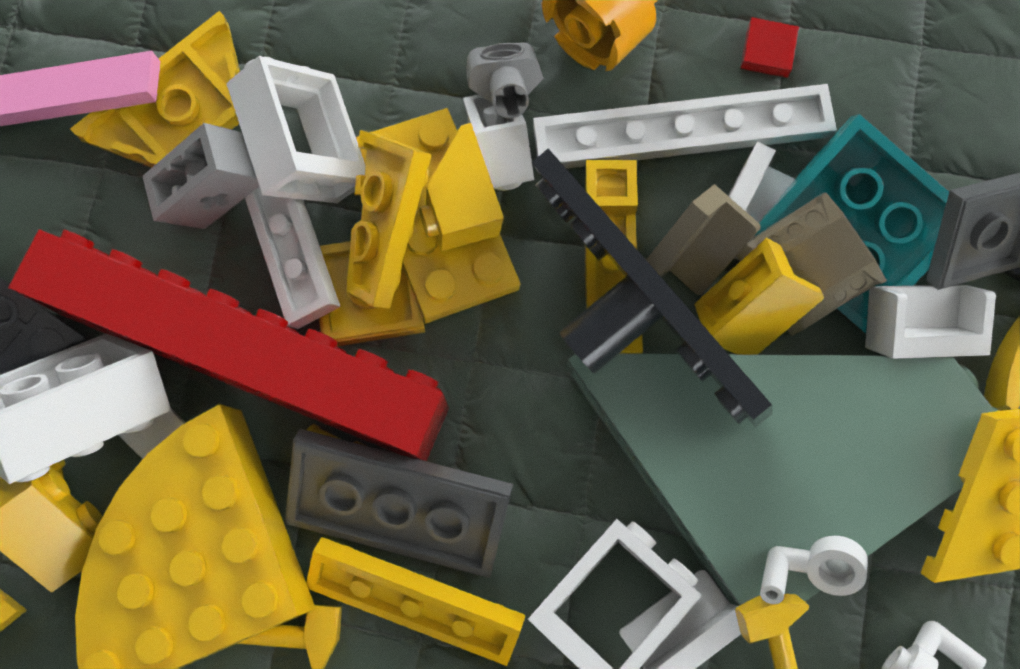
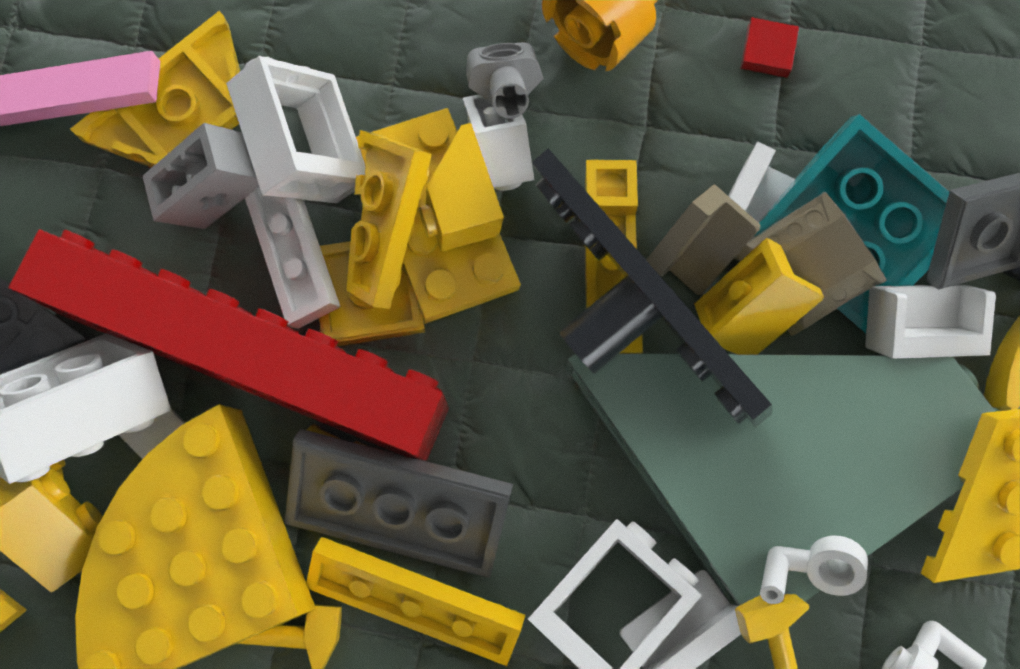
(688, 126): white plate -> none

